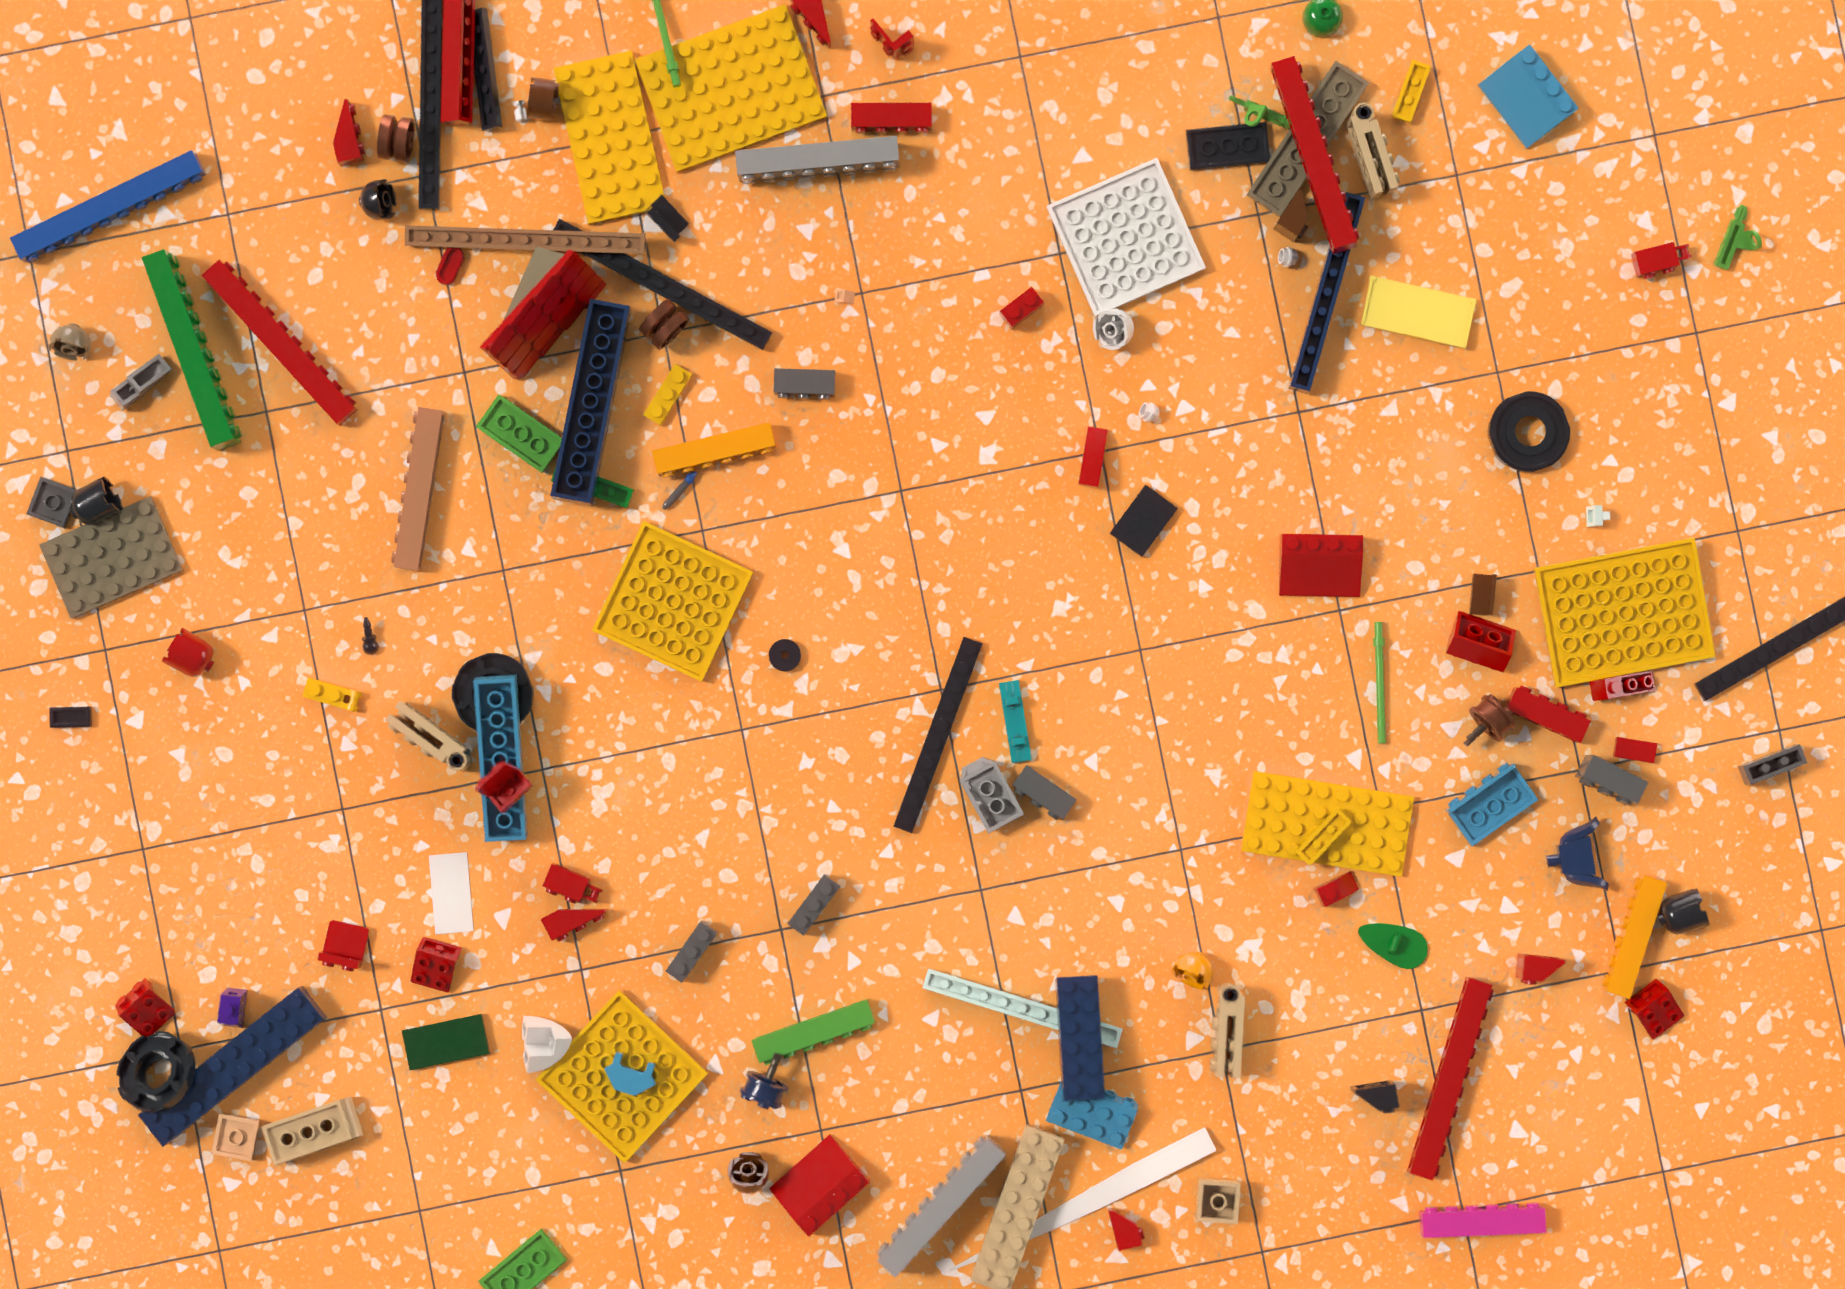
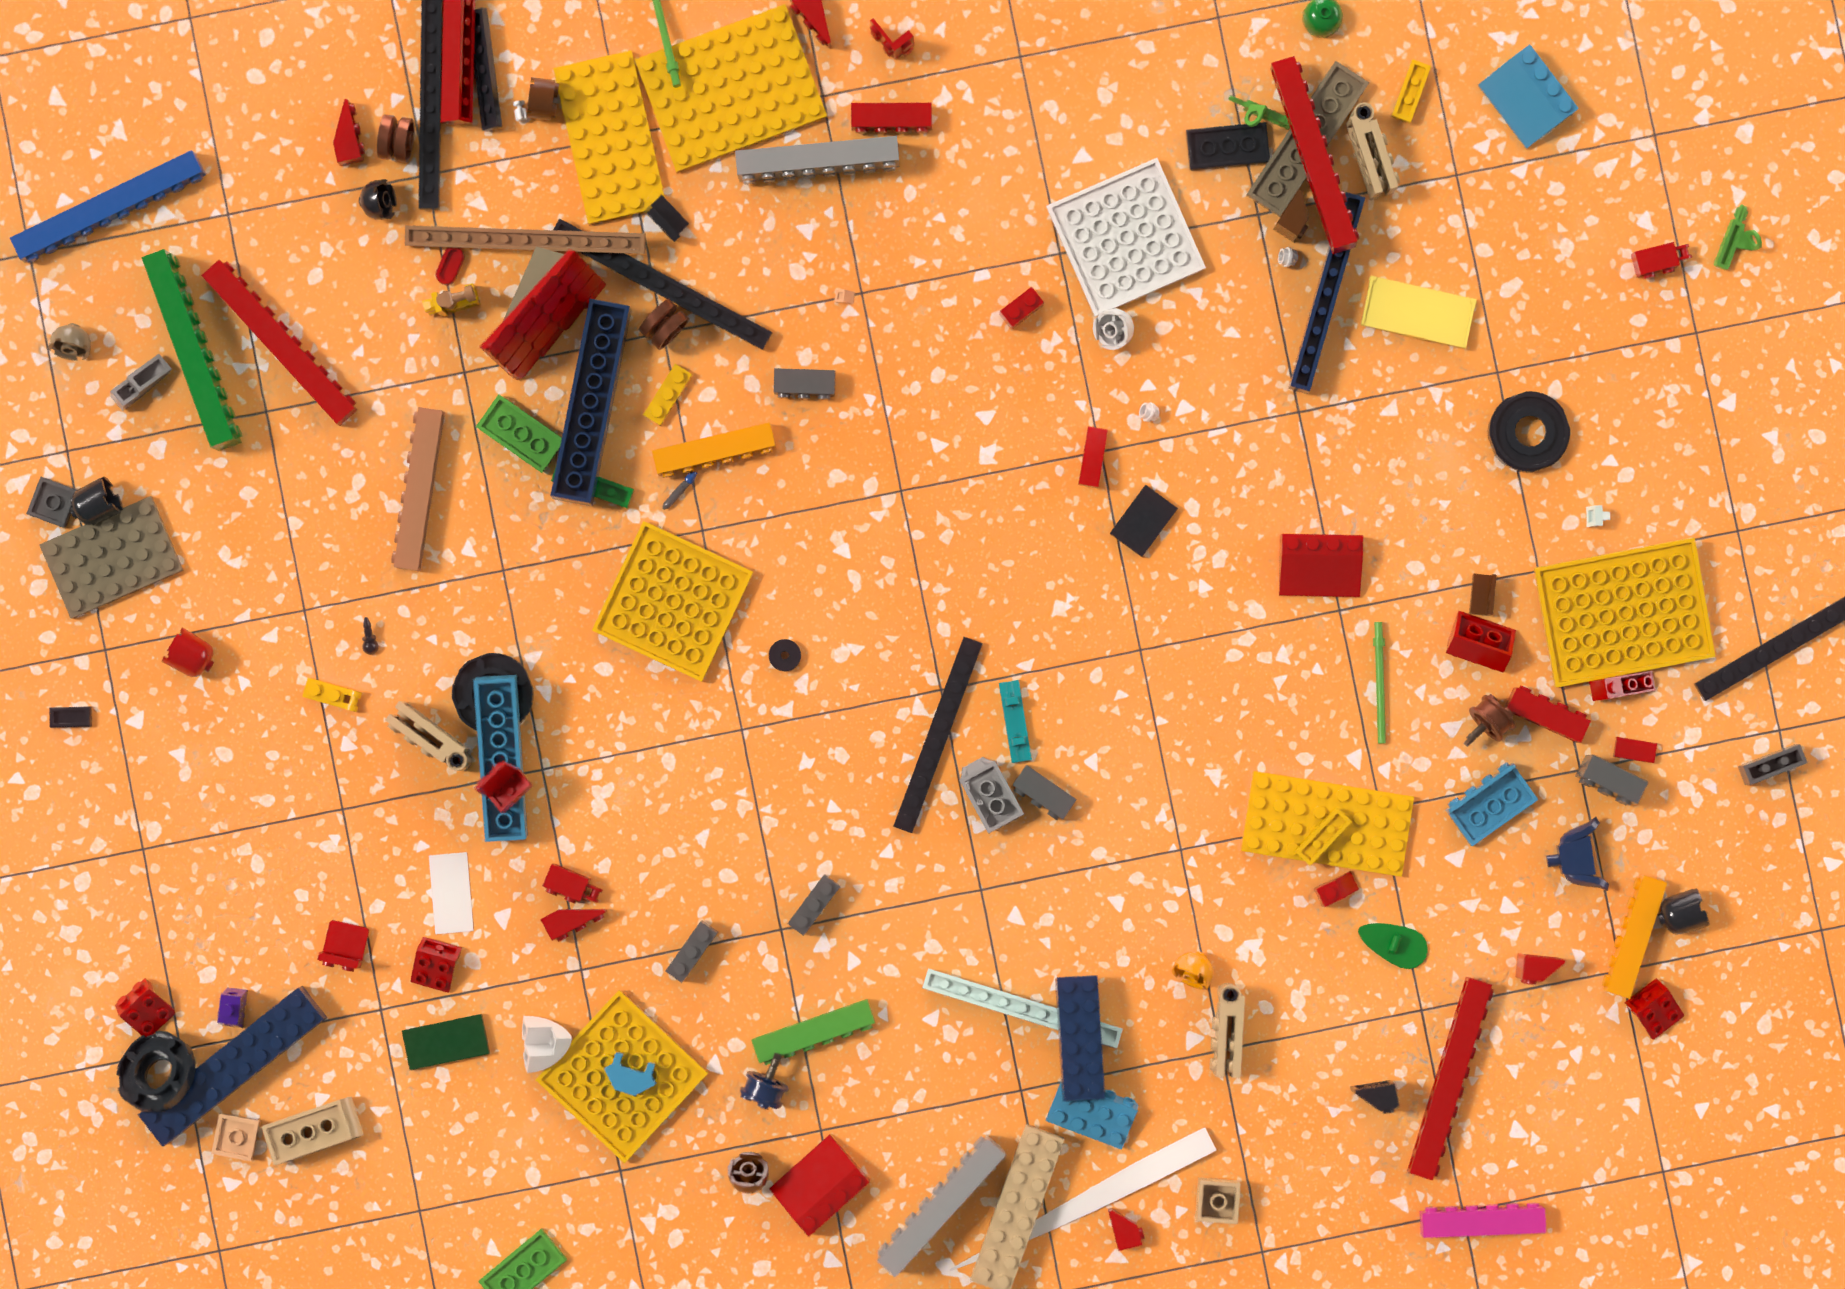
(451, 302): none -> hips

